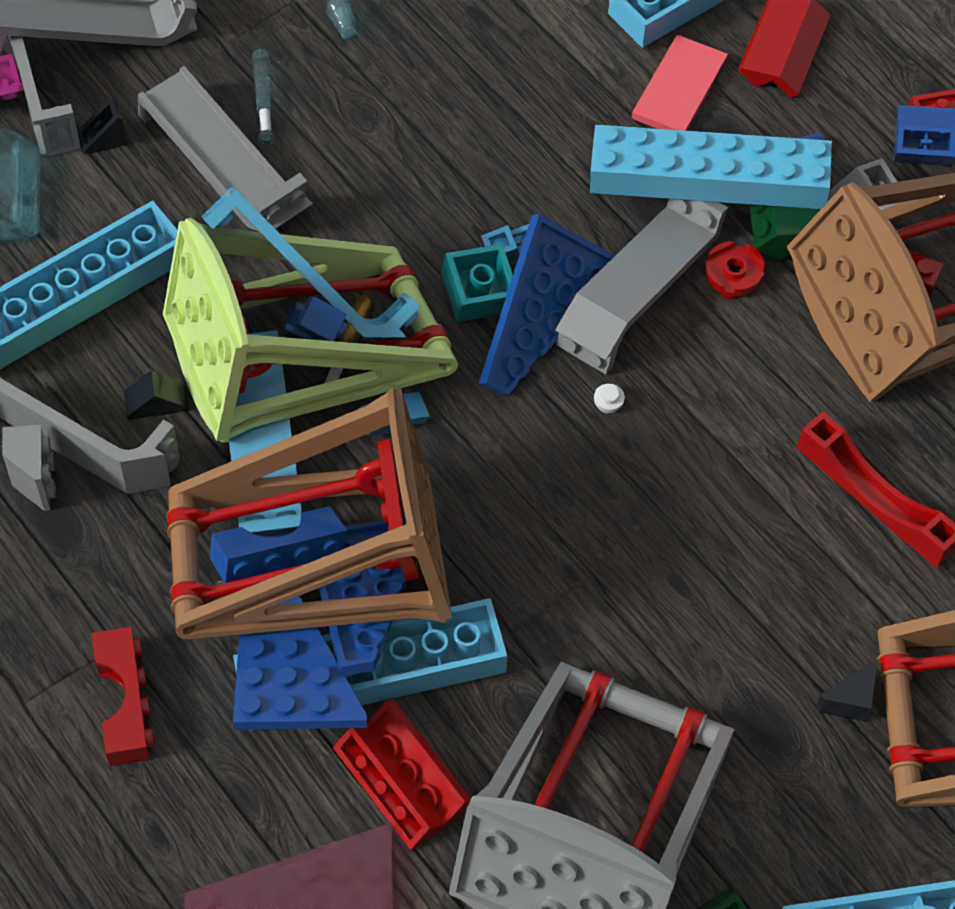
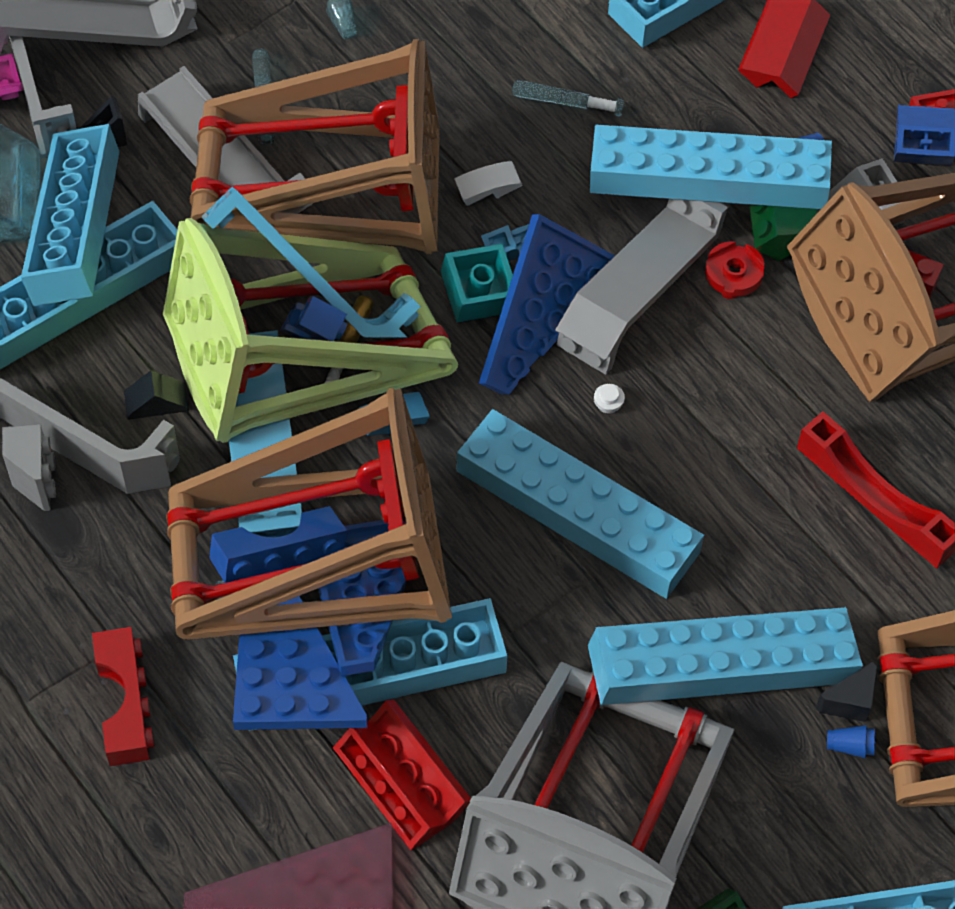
(71, 216): none -> medium azure brick
(407, 119): none -> medium nougat piece
(490, 179): none -> white slope
(556, 95): none -> clear light blue piece
(579, 503): none -> medium azure brick
(679, 85): coral tile -> none
(723, 655): none -> medium azure brick
(852, 740): none -> blue cone

